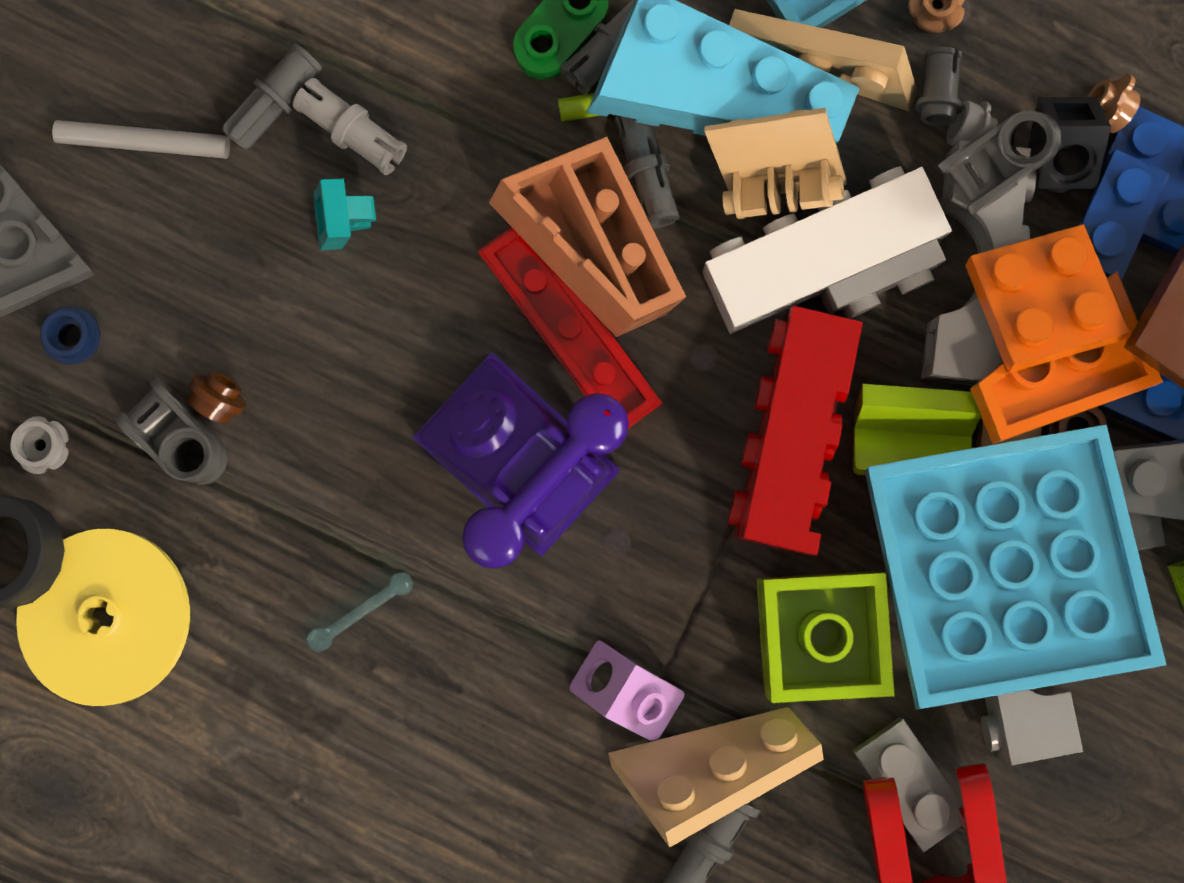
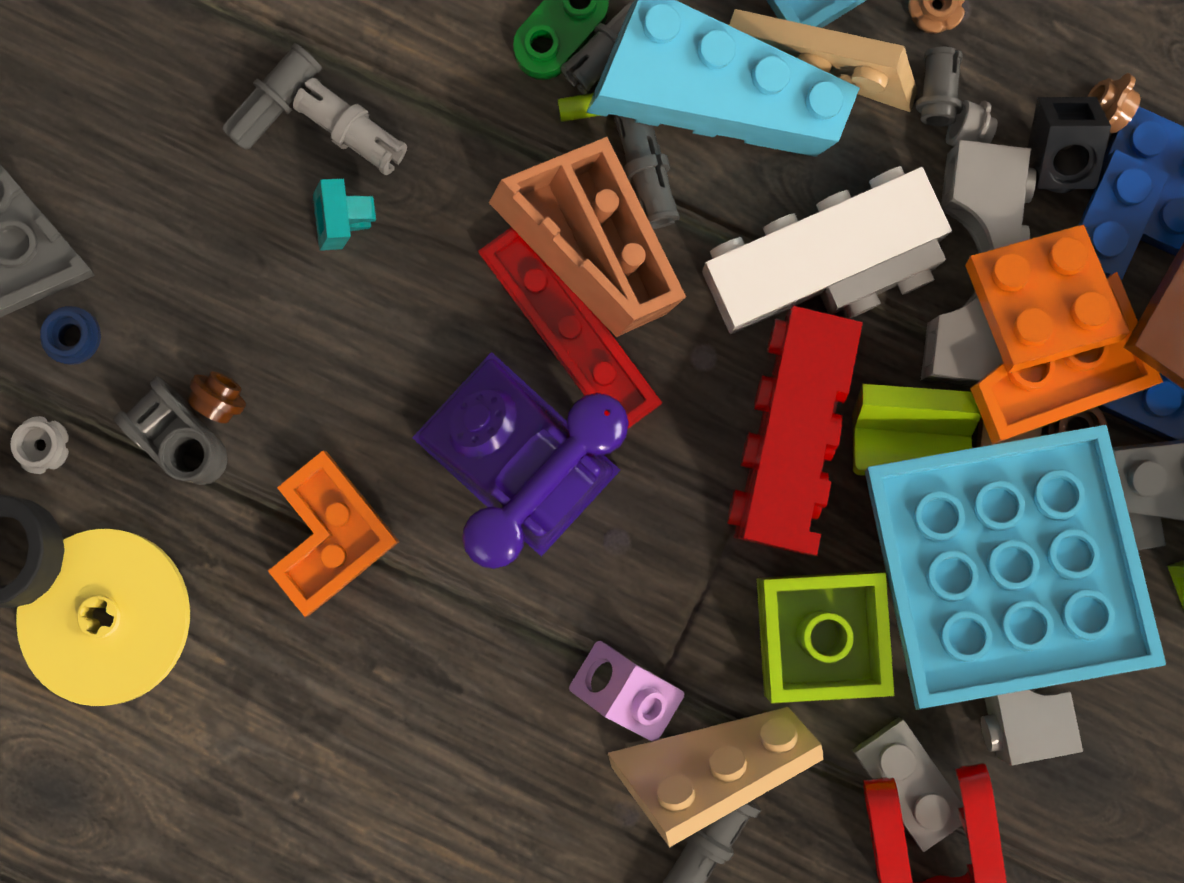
(141, 139): light grey bar -> none
(322, 638): clear light blue hinge -> none
(344, 540): none -> orange plate
(778, 158): tan hinge -> none
(998, 160): dark grey piece -> none

